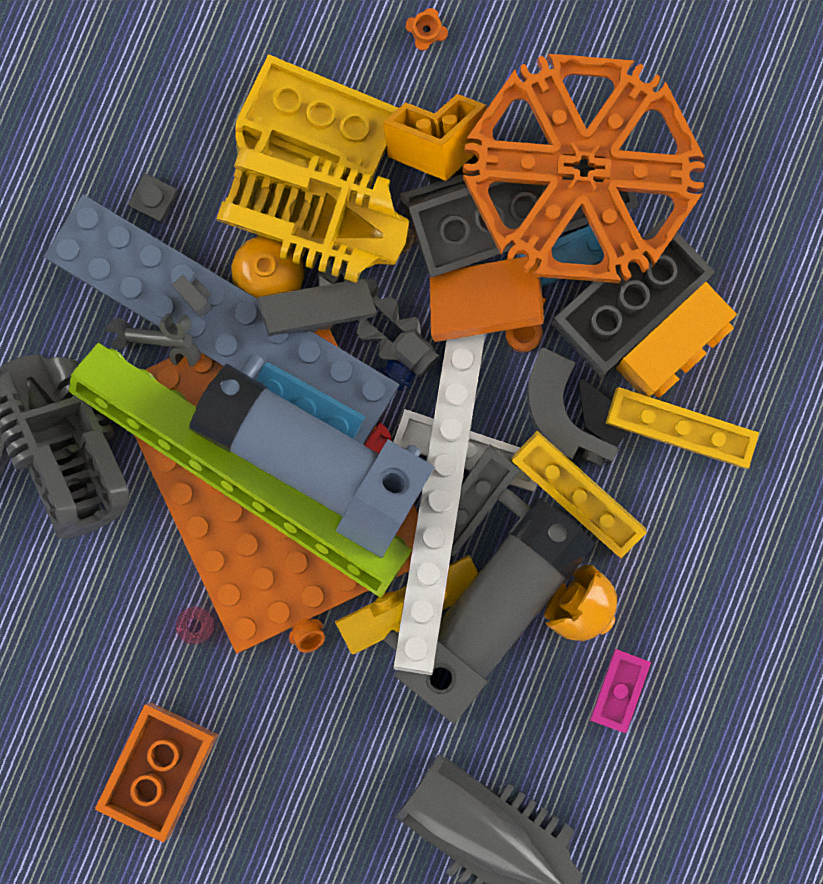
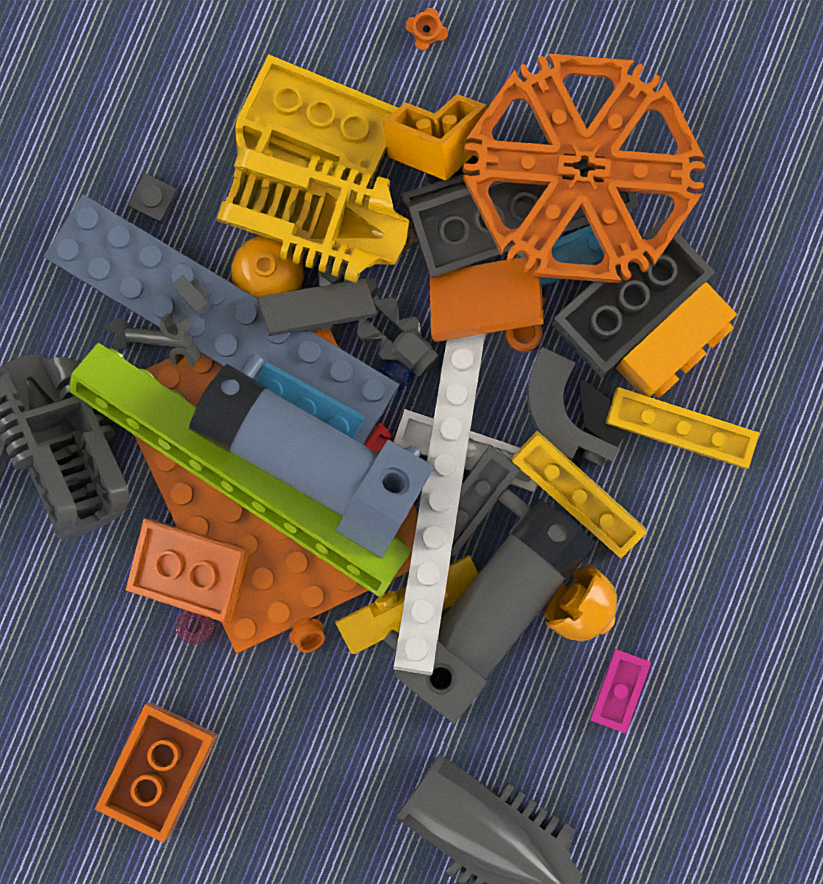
(187, 570): none -> orange tile

